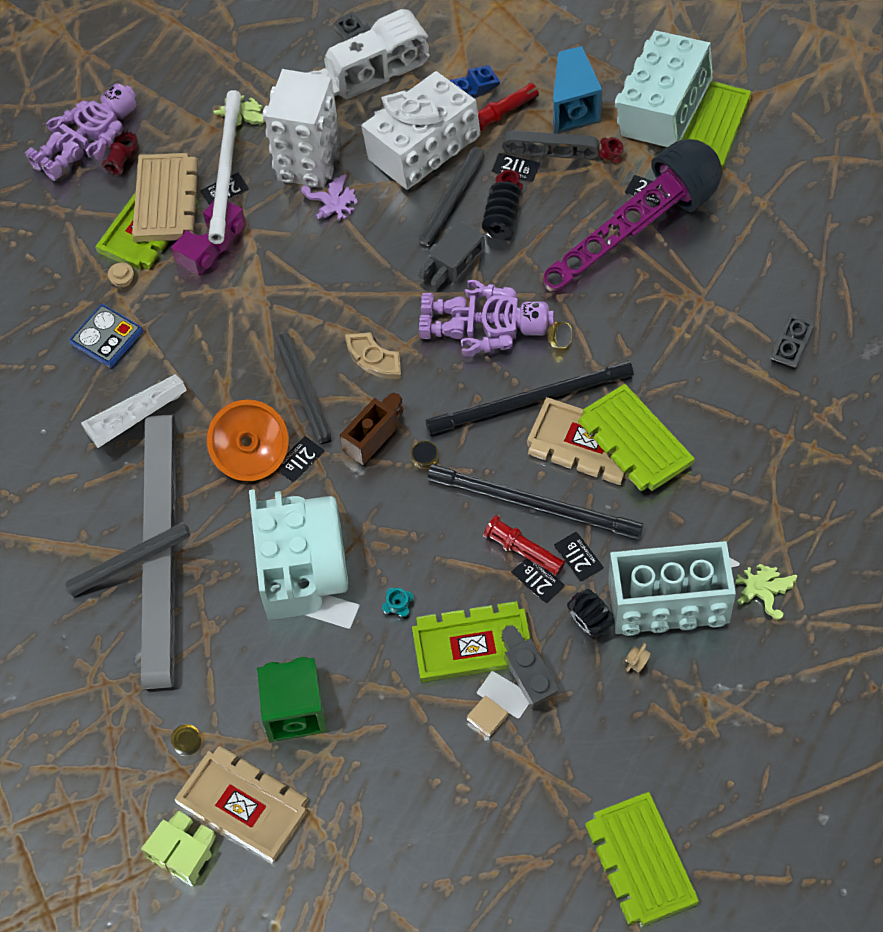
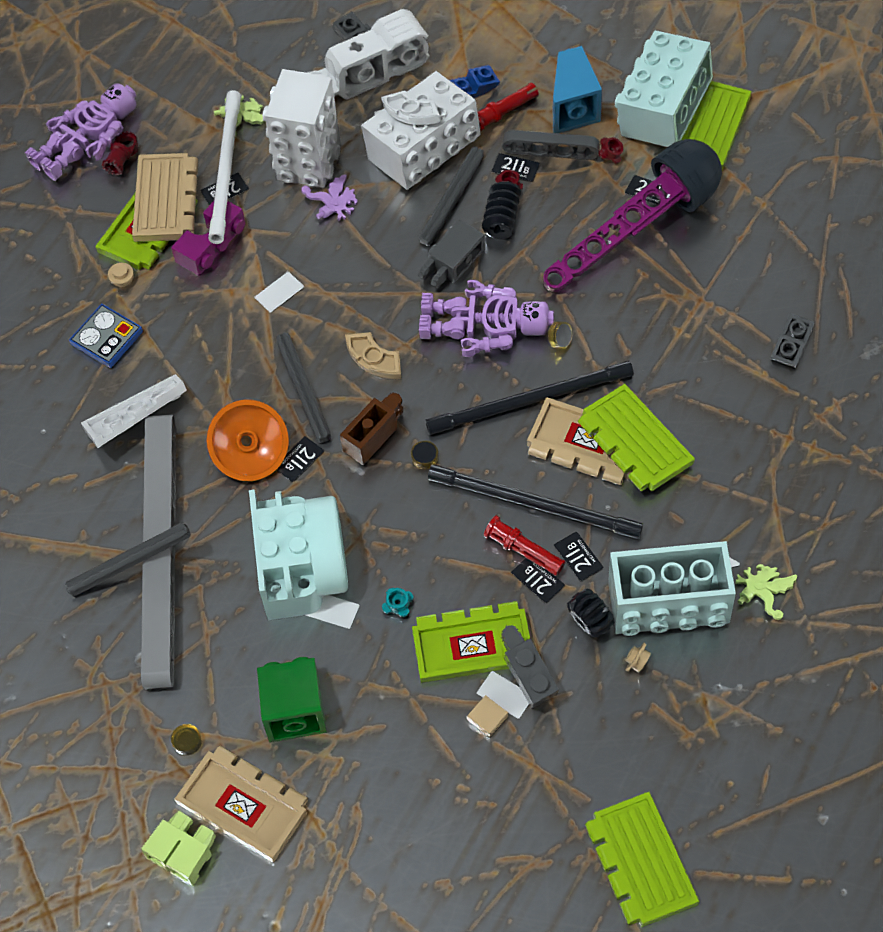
(279, 291): none -> white sticker

